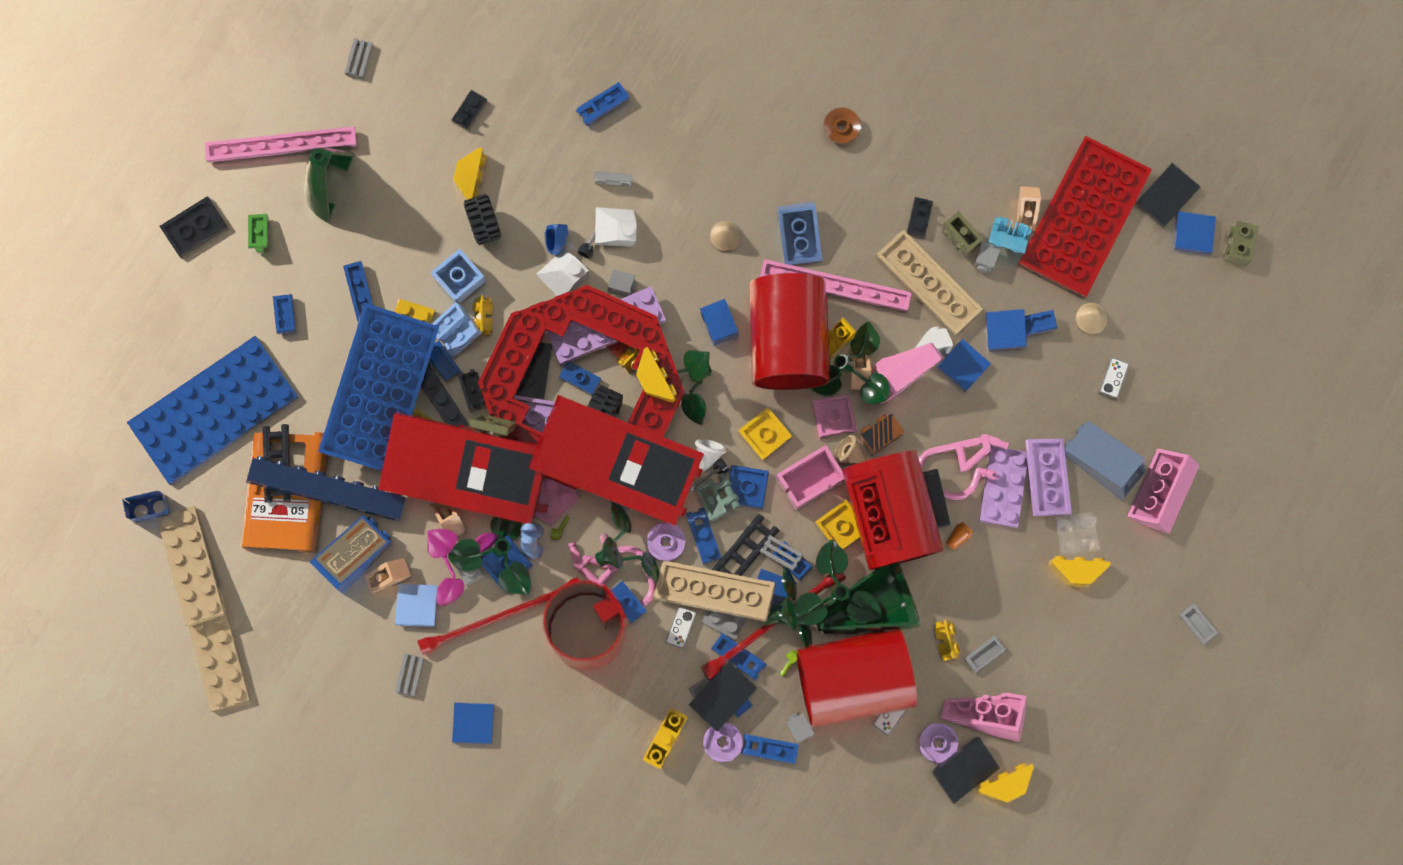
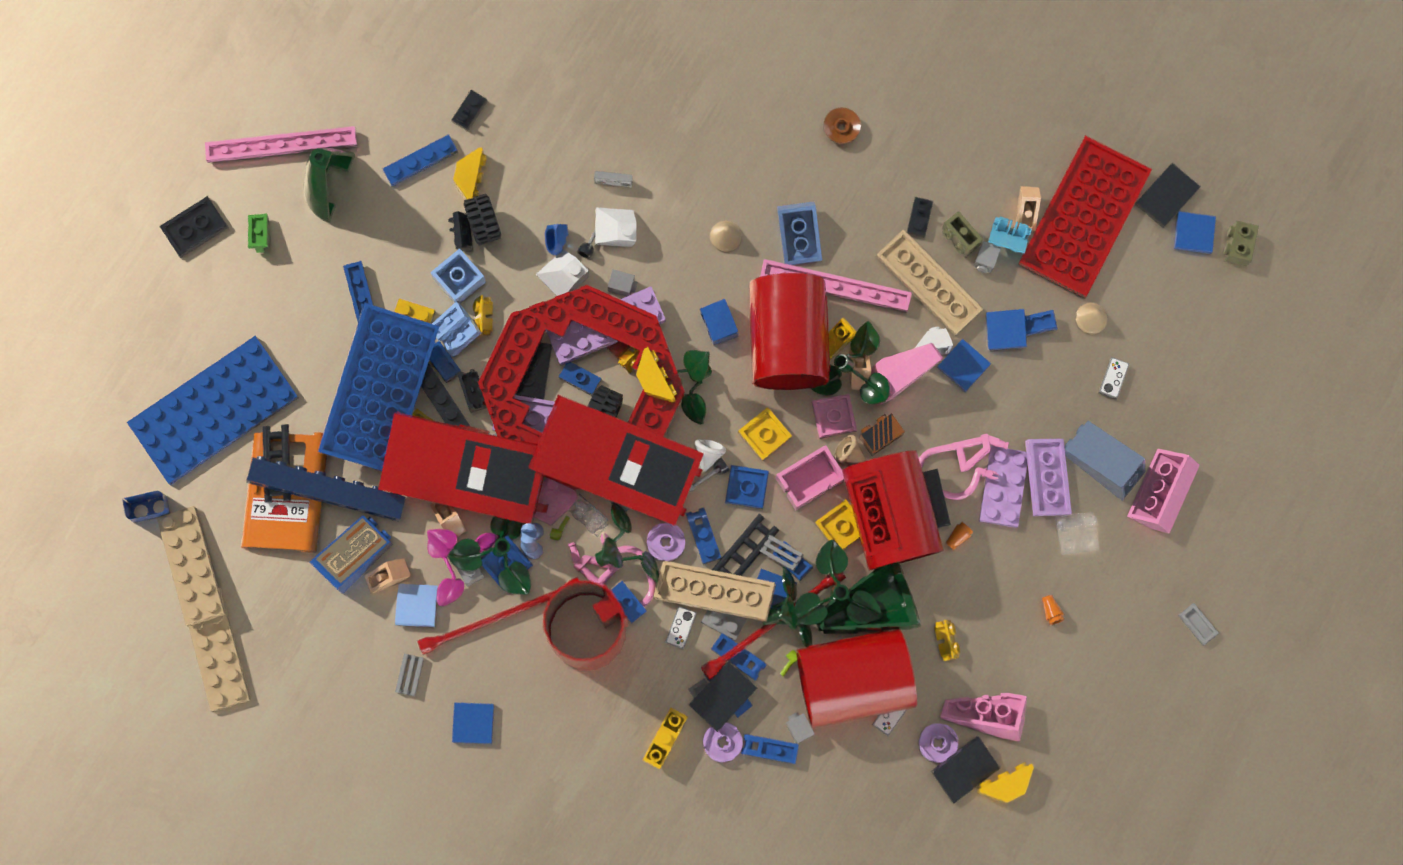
(284, 314): blue plate -> none
(362, 43): light grey tile -> none
(420, 160): none -> blue plate
(461, 231): none -> black plate
(498, 426): olive plate -> none
(587, 514): none -> clear hinge
(603, 103): blue plate -> none
(712, 500): sand green plate -> none
(985, 654): light grey tile -> none
(1052, 610): none -> orange cone
(1078, 571): yellow slope -> none

